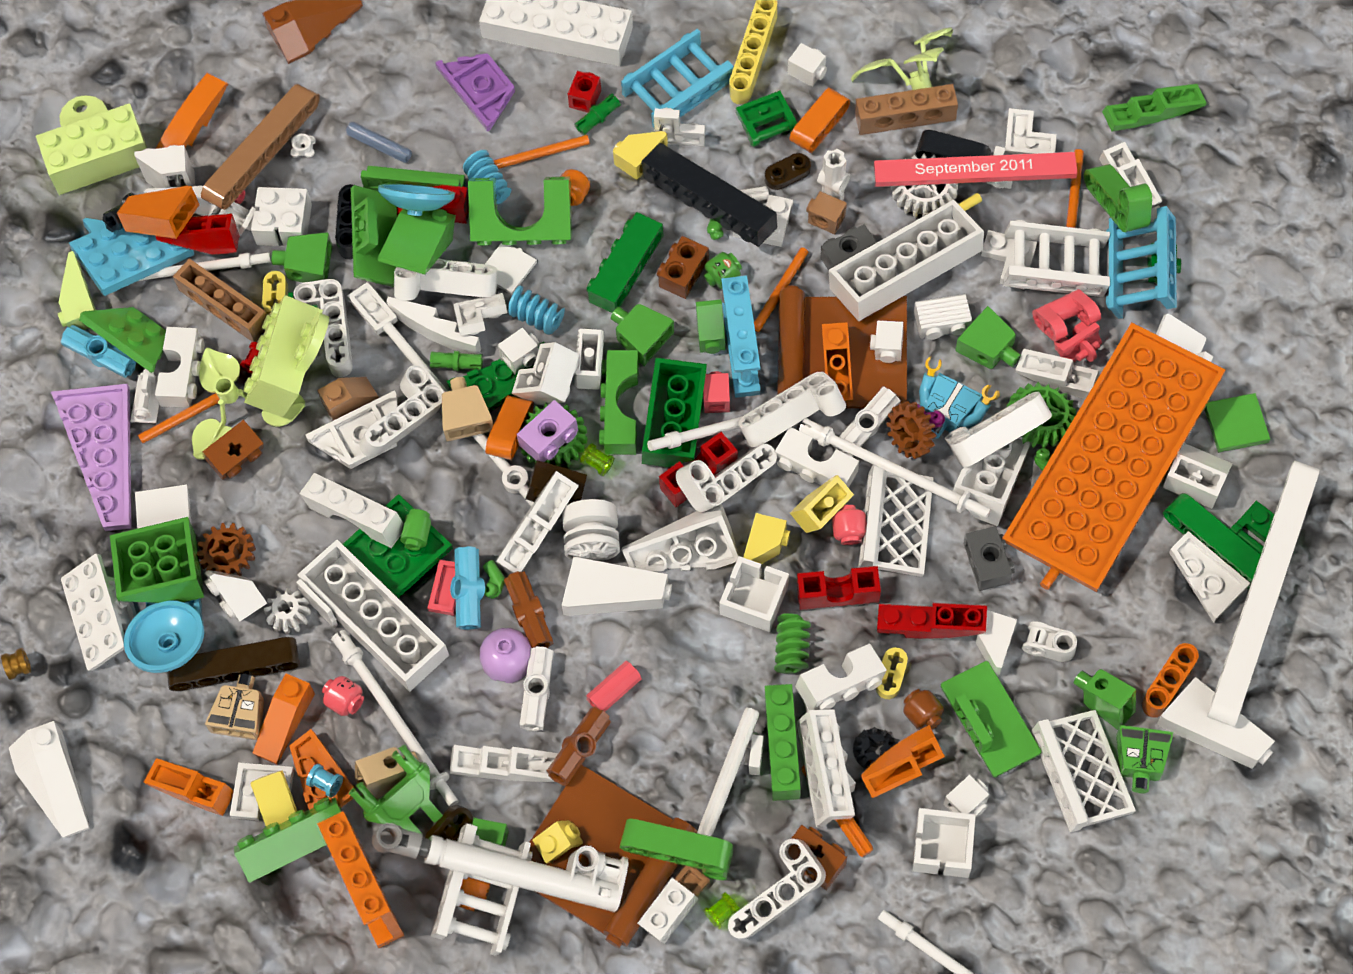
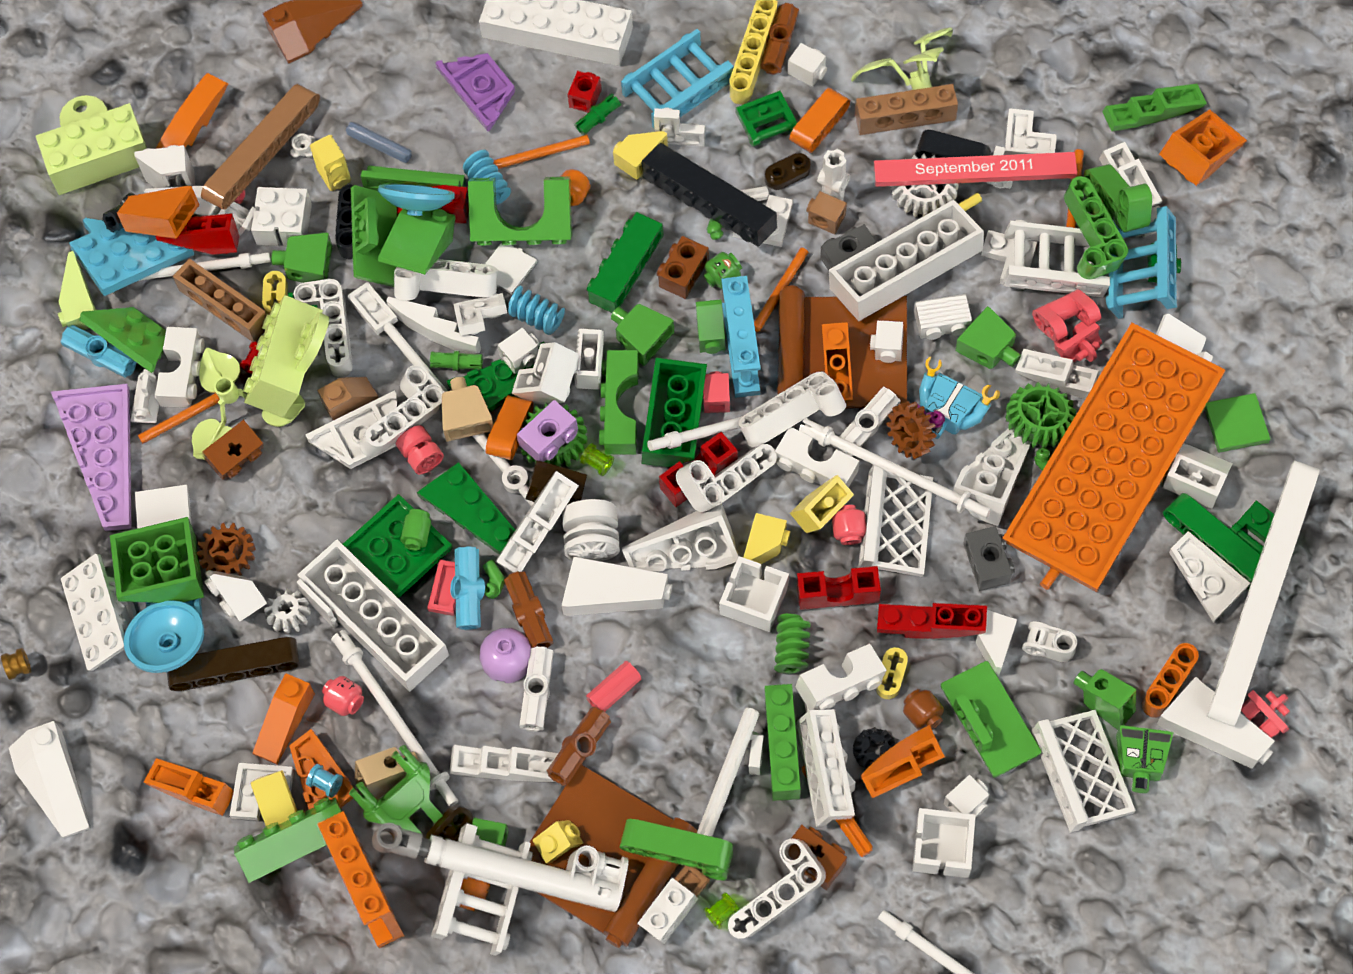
(237, 710): tan torso -> none
(330, 162): none -> light yellow brick
(371, 517): white arch -> none
(419, 449): none -> coral wheel
(465, 503): none -> green wing
(777, 48): none -> dark orange piece
(998, 430): white beam -> none
(1080, 200): none -> bright green beam
(1201, 147): none -> orange slope
(1256, 704): none -> coral hips

